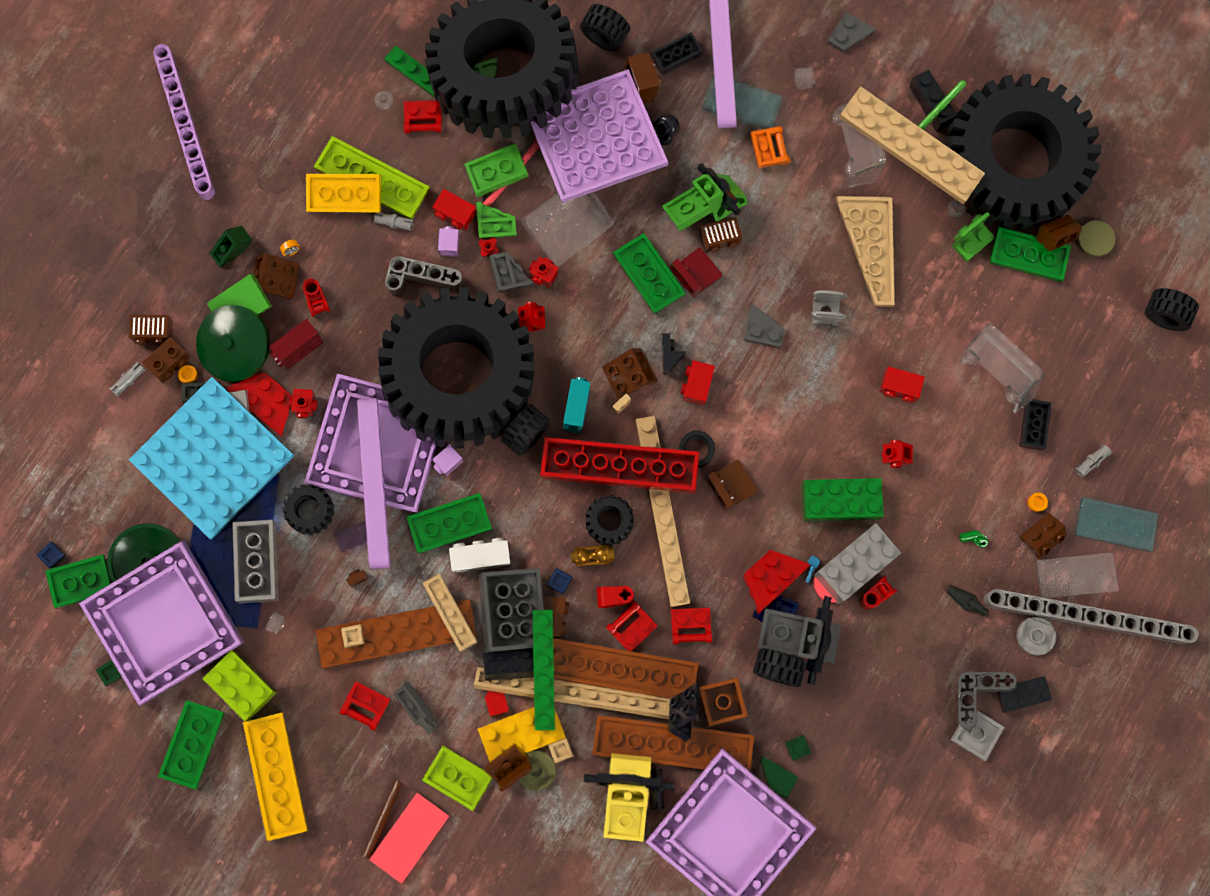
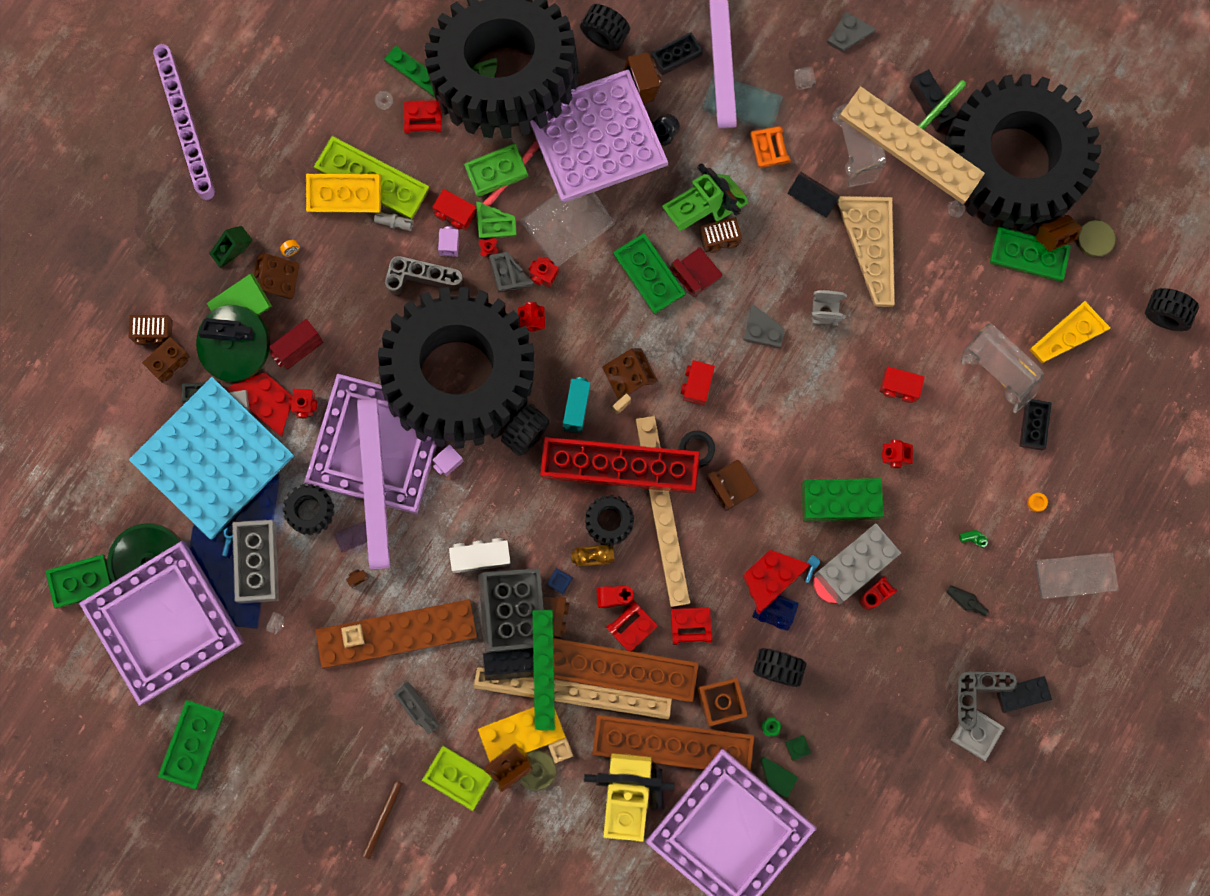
(51, 555): dark blue tile -> none
(109, 673): dark green plate -> none
(127, 379): light grey pin -> none
(188, 374): light orange tile -> none
(225, 330): none -> black hinge
(229, 539): none -> dark azure hand
(239, 685): lime brick -> none
(275, 776): yellow plate -> none
(316, 301): red piece -> none
(367, 699): red plate -> none
(409, 838): coral tile -> none
(449, 523): green plate -> none
(450, 612): tan tile -> none
(496, 703): red tile -> none
(669, 358): black slope -> none
(682, 711): black bracket -> none
(766, 727): none -> green plate
(802, 636): dark grey piece -> none
(813, 194): none -> black piece
(973, 238): bright green bracket -> none
(1036, 636): light grey tile -> none
(1044, 535): reddish brown bracket -> none
(1070, 332): none -> yellow wing
(1093, 461): light grey pin -> none
(1100, 615): light grey beam -> none
(1116, 524): clear light blue tile -> none

